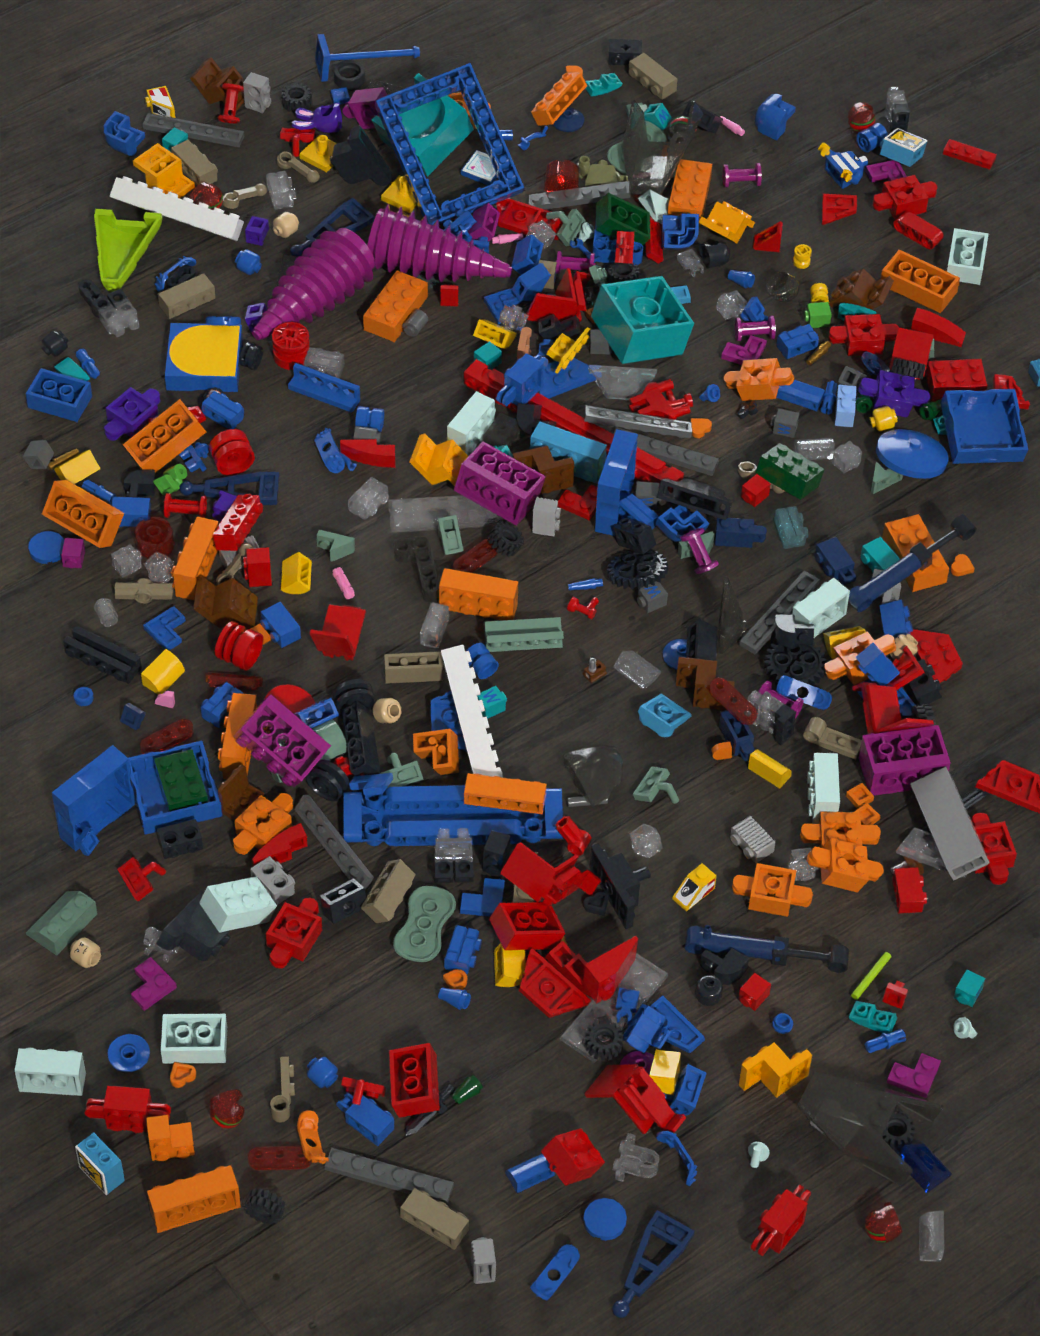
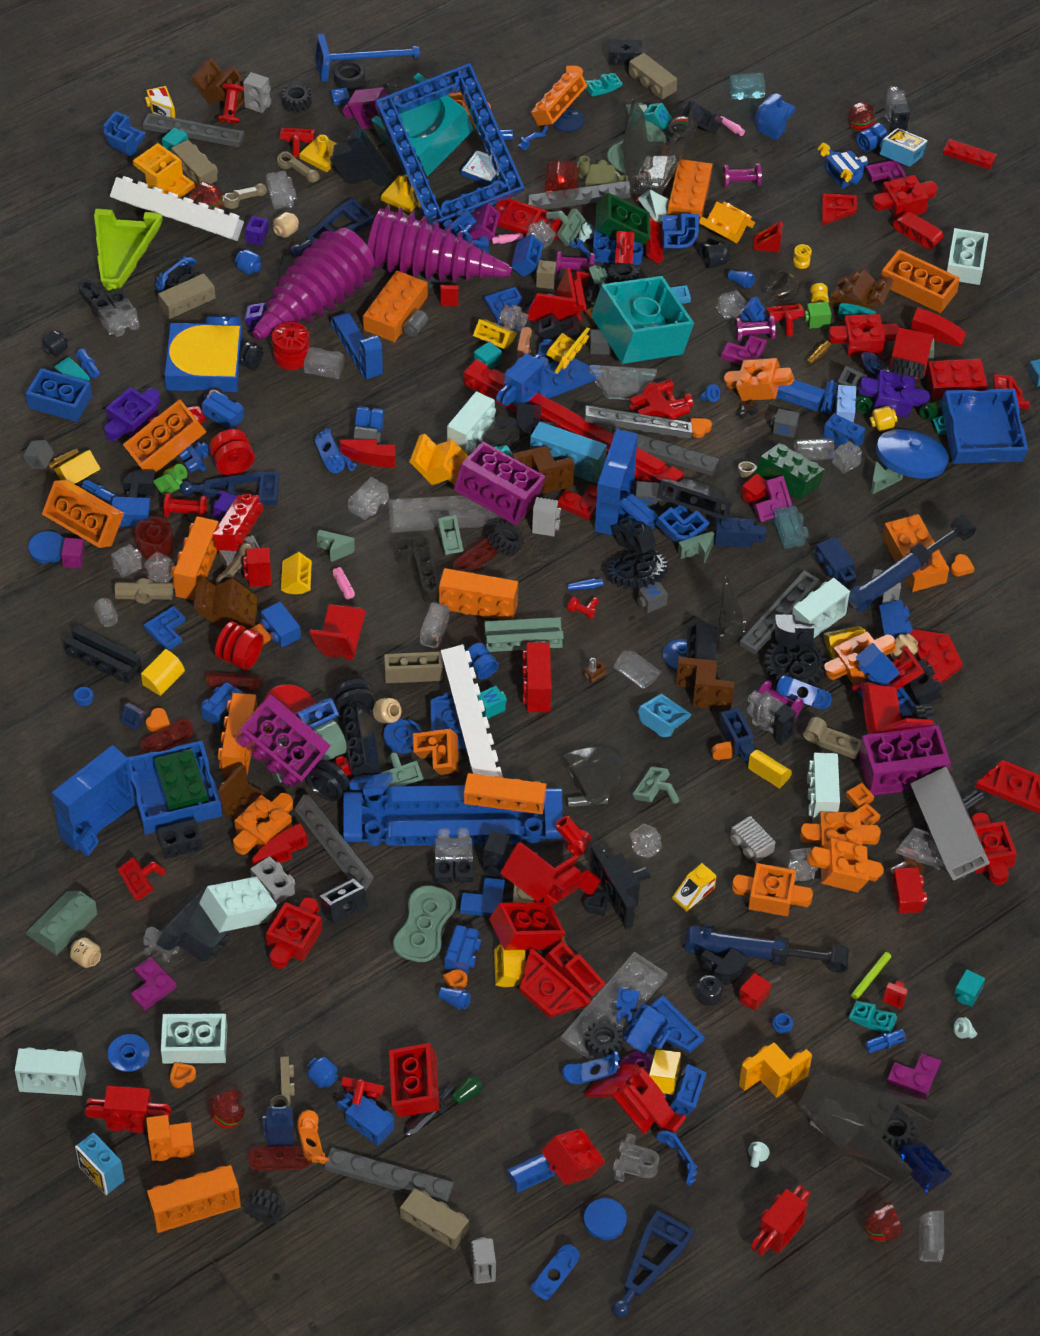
(157, 720): none -> orange tile
(166, 699): bright pink tile -> none
(279, 1126): none -> dark blue brick
(324, 390): blue fence -> none
(325, 118): dark purple piece -> none
(364, 352): none -> blue beam
(388, 891): dark tan brick -> none
(399, 735): none -> blue tile
(531, 283): blue slope -> none
(537, 677): none -> red brick
(582, 1074): none -> blue piece
(607, 971): red slope -> none
(689, 260): clear plate -> none
(699, 550): magenta hose -> none
(736, 709): clear red plate -> none
(747, 86): none -> clear light blue brick
(777, 499): none -> magenta plate
(788, 312): none -> red plate
(797, 341): blue brick -> none
(843, 430): none -> blue brick
(878, 555): teal brick -> none

